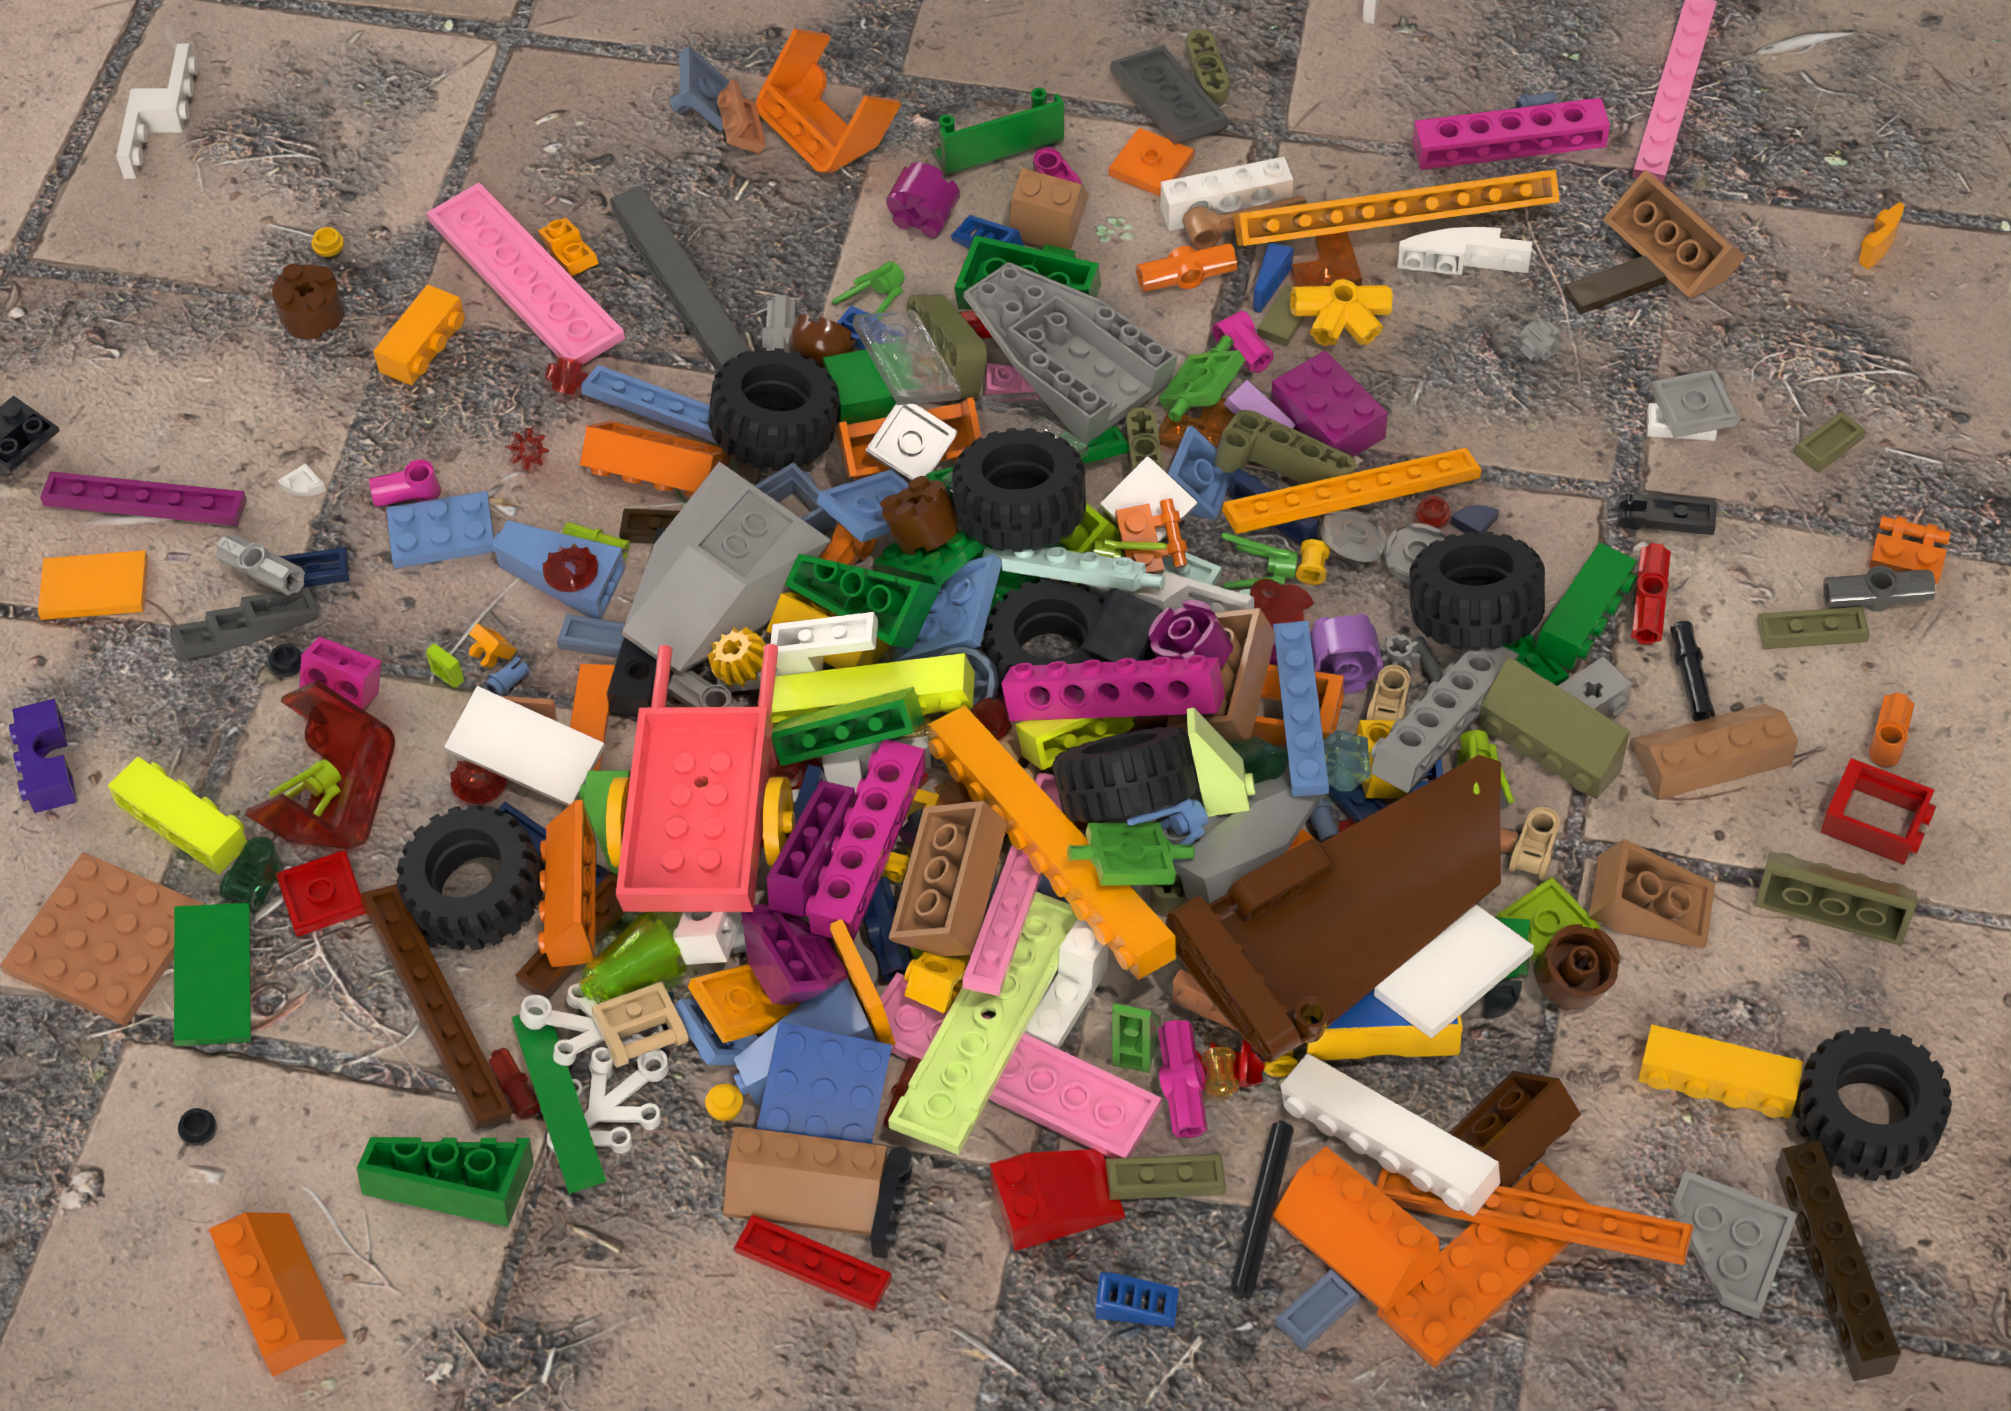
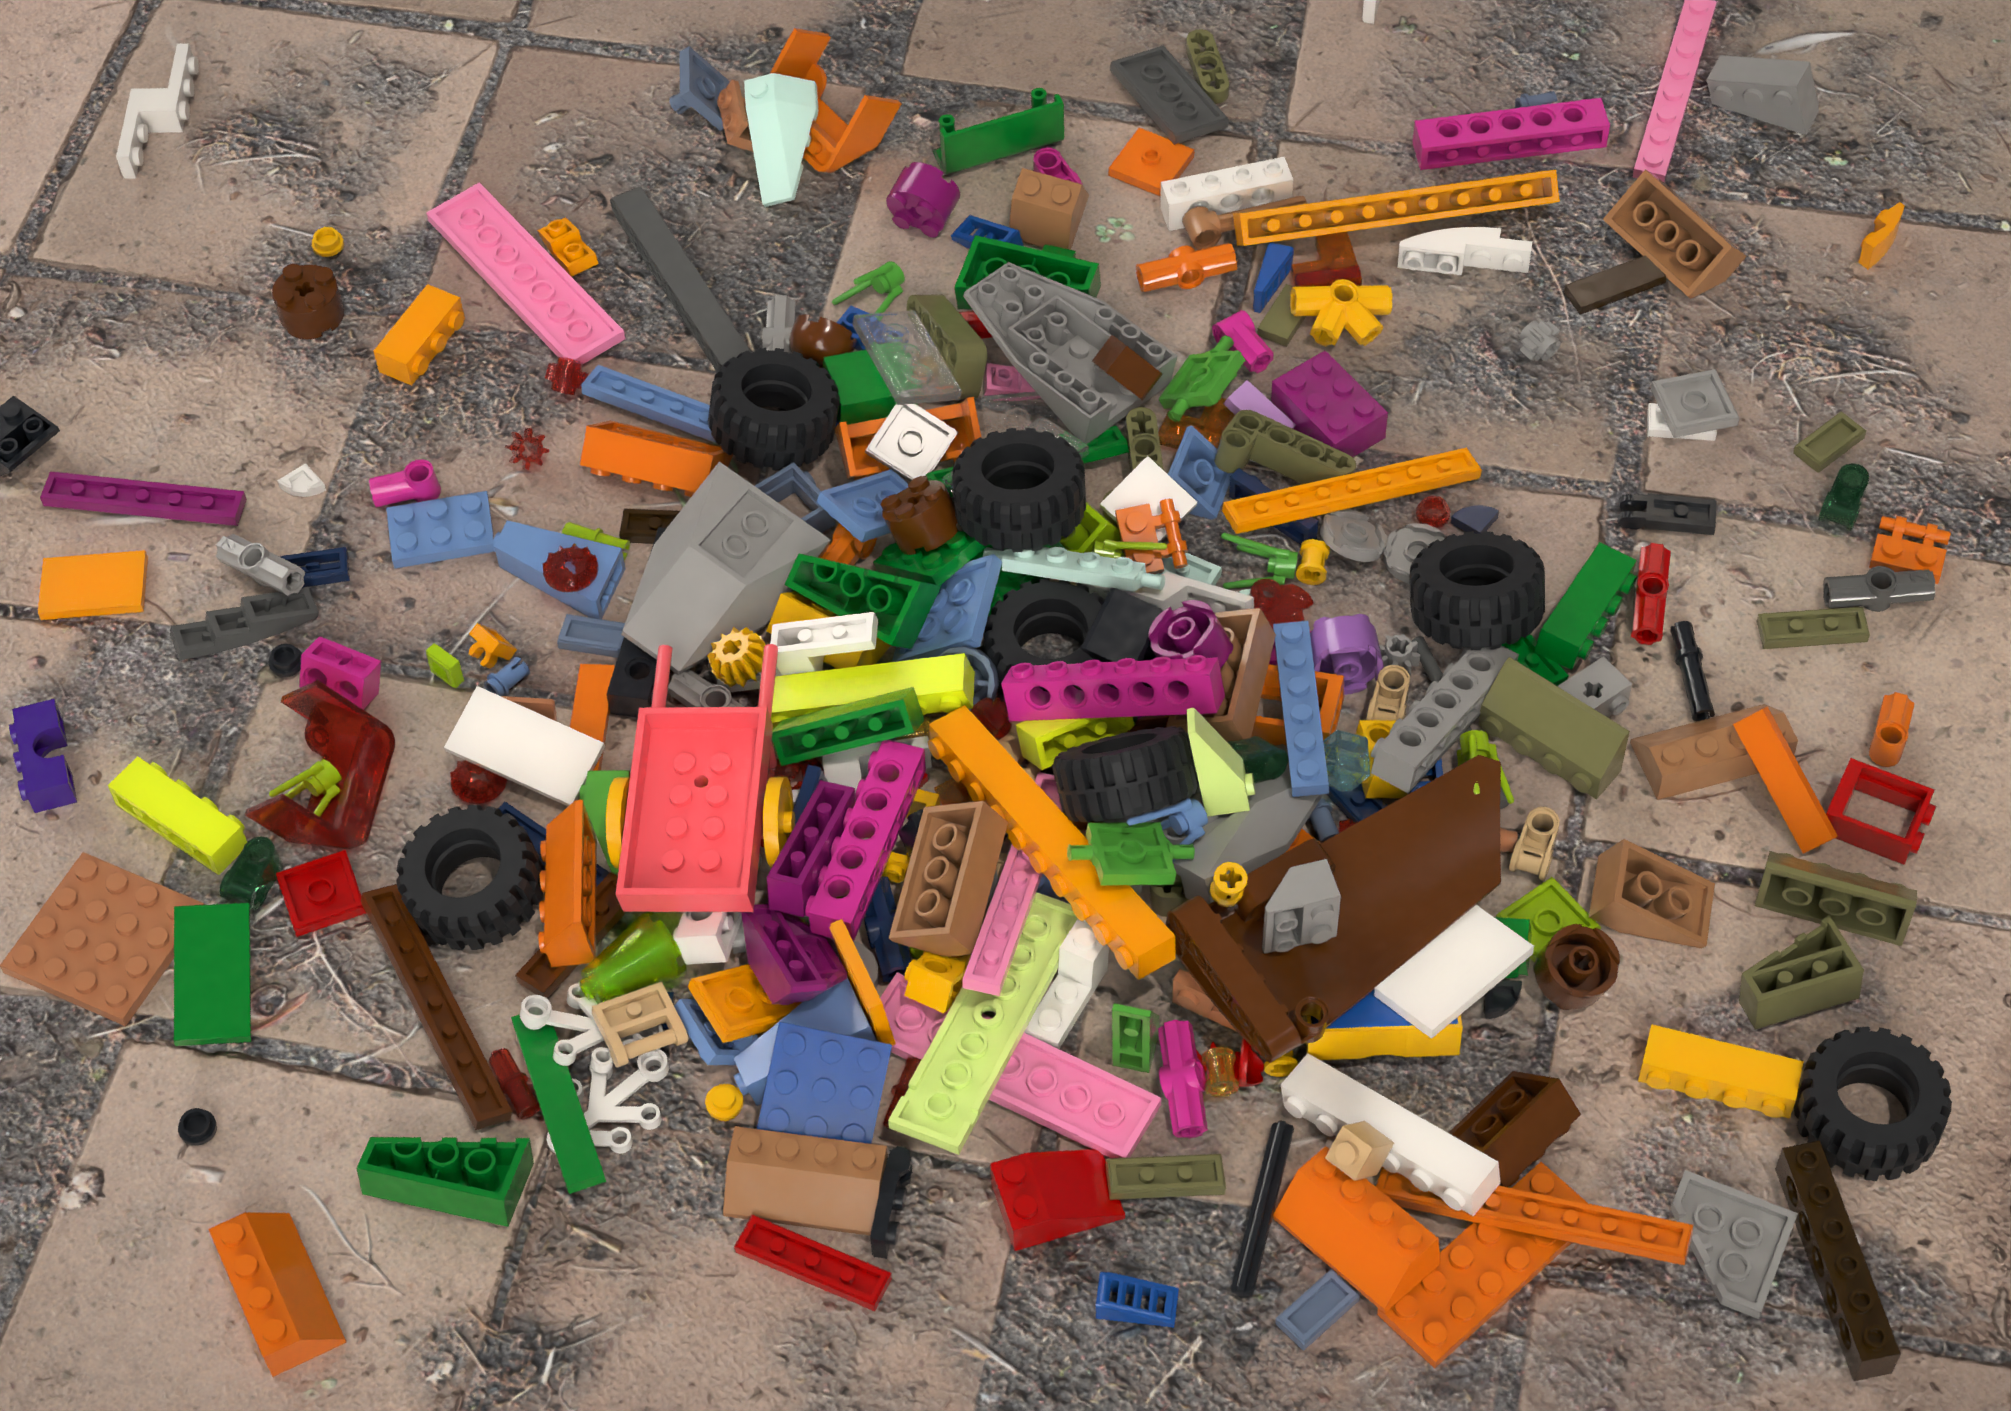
(779, 124): none -> light aqua wedge
(1127, 367): none -> reddish brown slope
(1237, 880): none -> yellow bush
(1302, 908): none -> light grey slope
(1328, 276): none -> clear red axle
(1359, 1150): none -> tan brick
(1766, 90): none -> light grey wedge
(1785, 780): none -> orange tile
(1802, 978): none -> olive wedge
(1846, 496): none -> clear green piece

